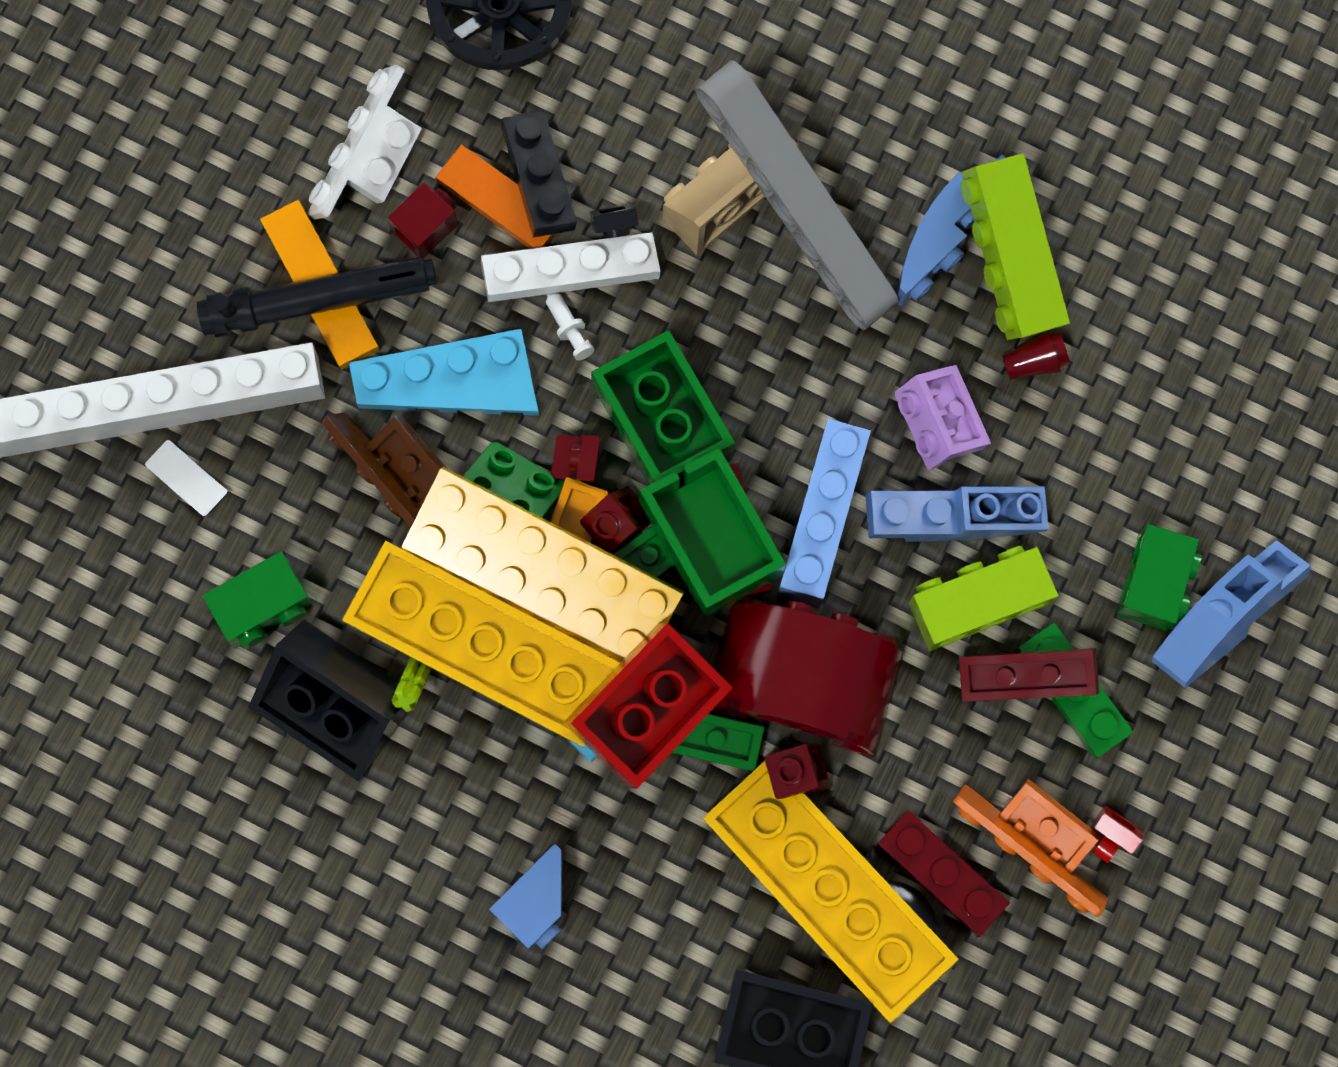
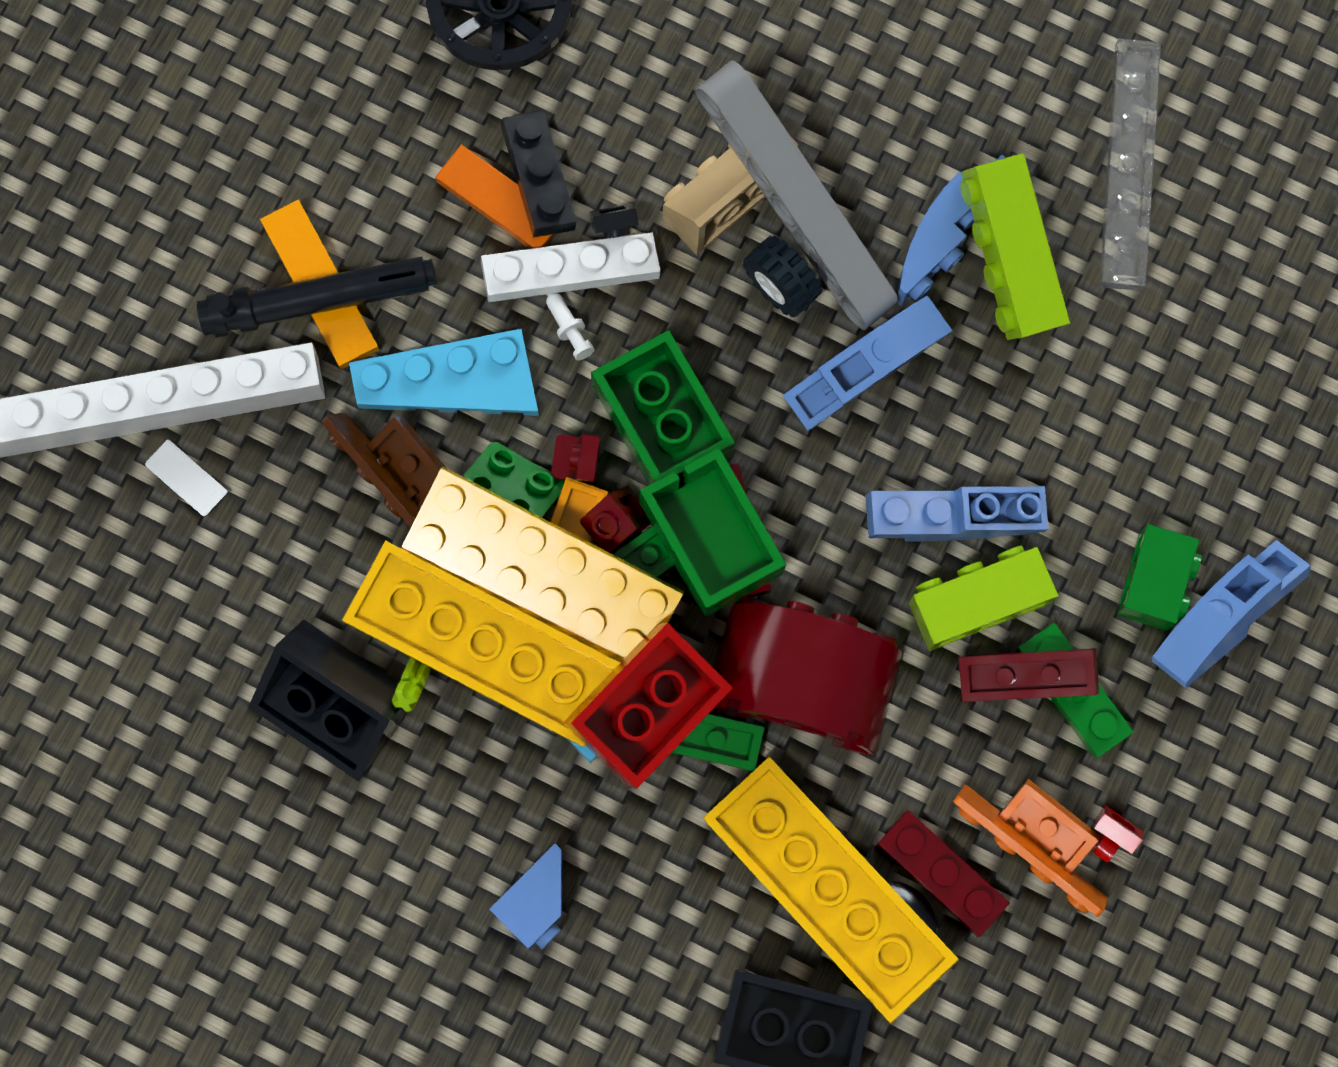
(258, 601): green brick -> none
(372, 149): white bracket -> none
(424, 219): dark red brick -> none
(782, 276): none -> black wheel
(797, 771): dark red bracket -> none
(823, 513): light blue brick -> none
(867, 362): none -> medium blue slope
(941, 416): lavender bracket -> none
(1037, 357): dark red cone -> none
(1130, 165): none -> clear plate

